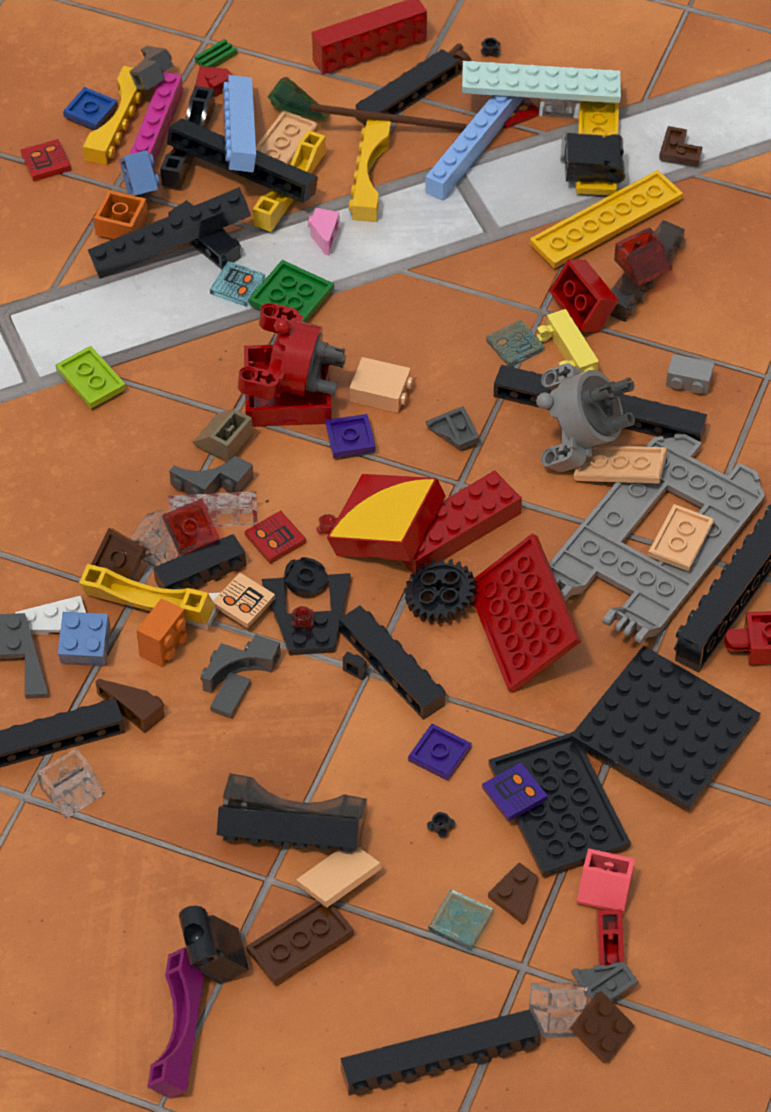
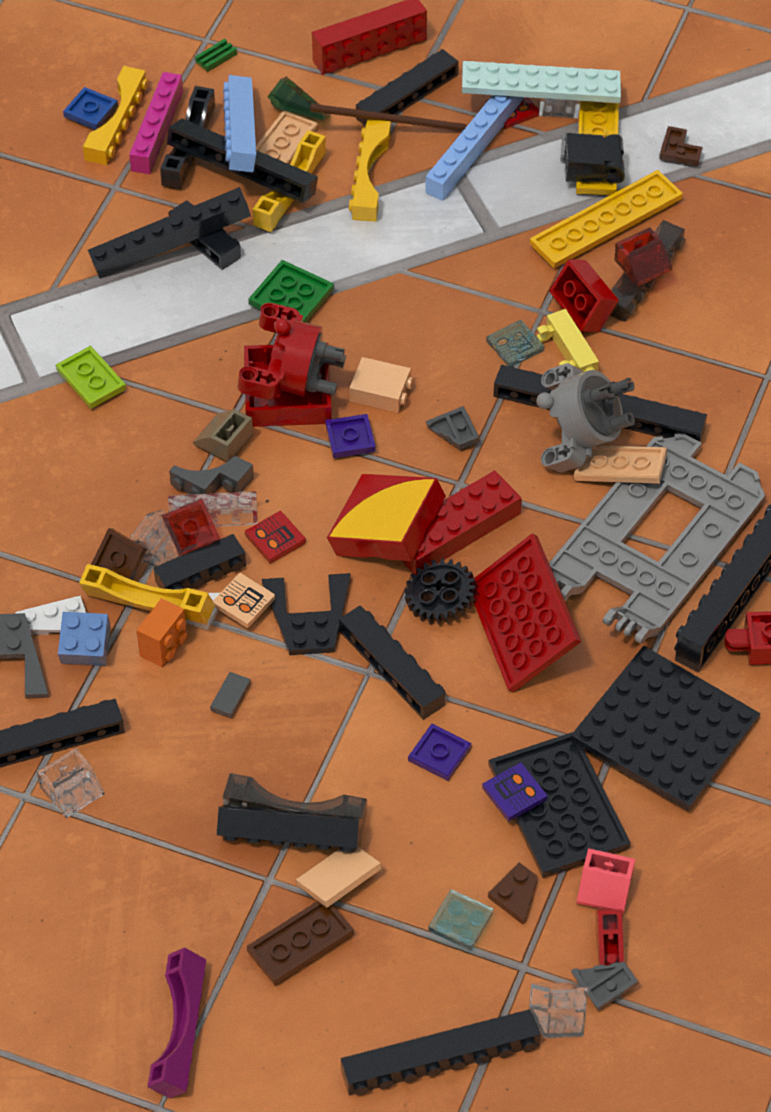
(45, 159): red tile -> none
(120, 214): orange brick -> none
(134, 703): reddish brown slope -> none
(139, 173): medium blue brick -> none
(150, 70): dark grey arch -> none
(212, 78): red plate -> none
(212, 944): black piece -> none
(236, 283): clear light blue tile -> none
(258, 655): dark grey arch -> none
(302, 612): clear red plate -> none
(305, 577): black tile -> none
(324, 228): bright pink slope -> none
(326, 523): clear red plate -> none
(355, 665): black plate -> none
(441, 818): black plate -> none
(460, 55): reddish brown plate -> none
(490, 46): black plate -> none
(602, 1027): reddish brown plate -> none
(681, 537): light nougat tile -> none
(690, 374): light grey brick -> none

